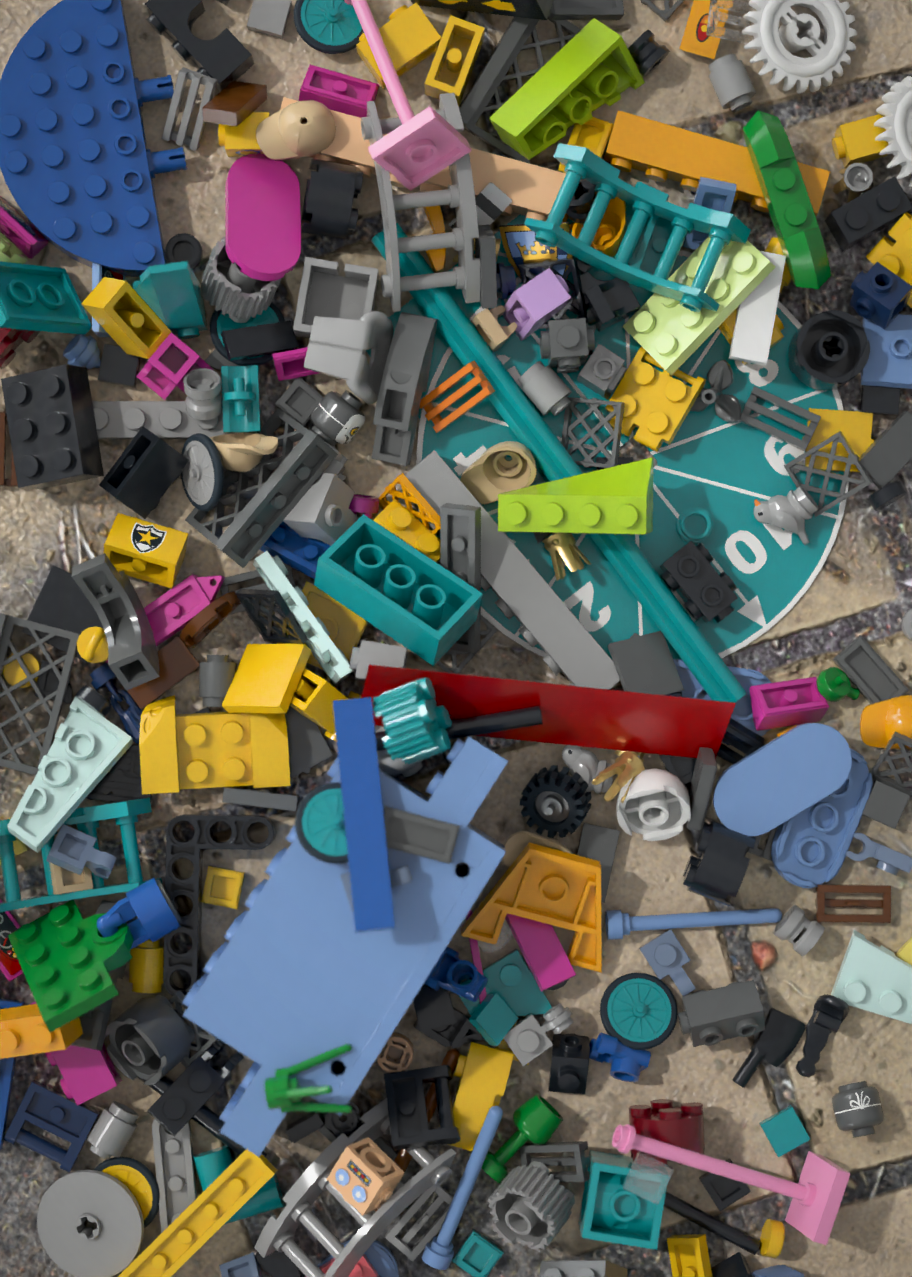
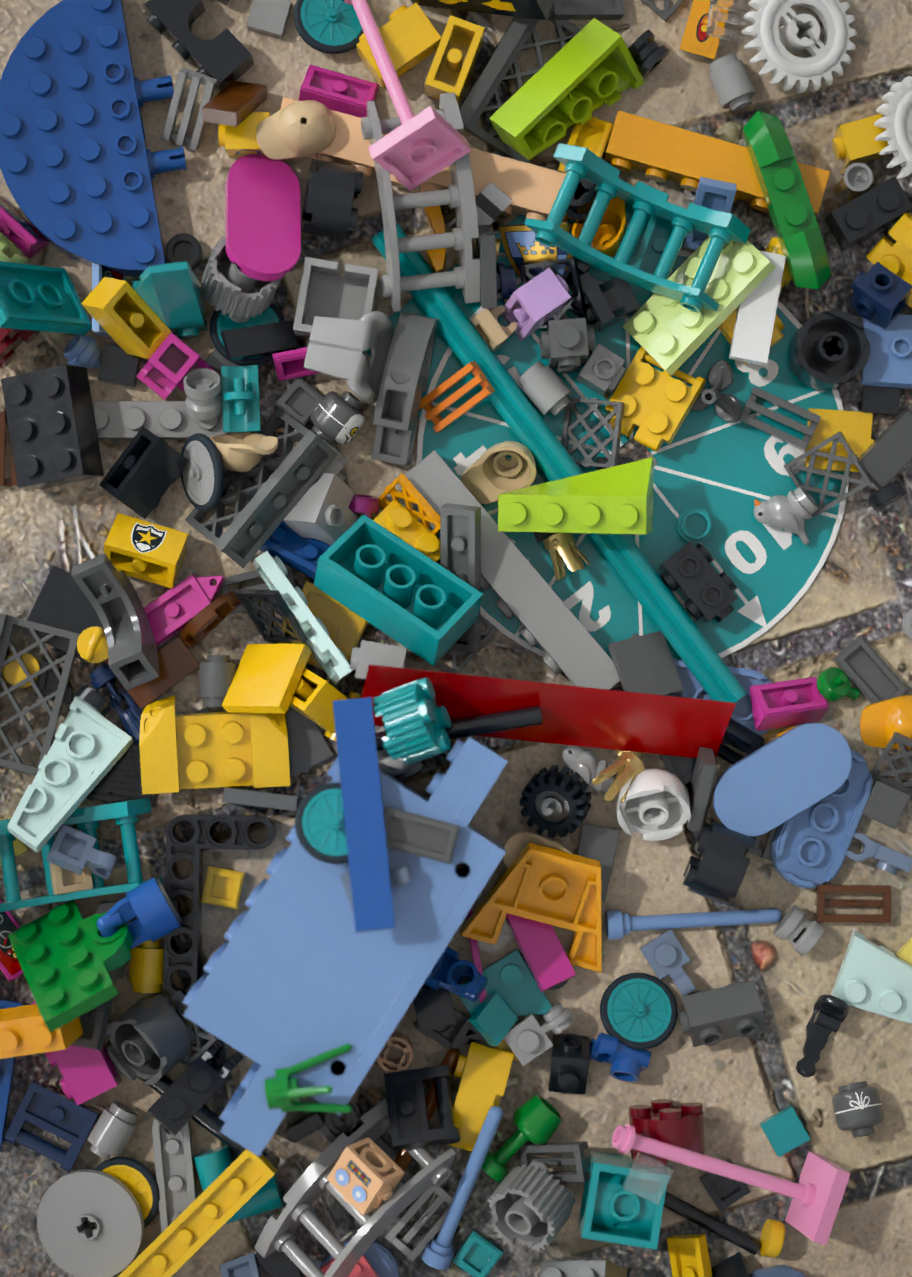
(772, 1044): black piece -> none

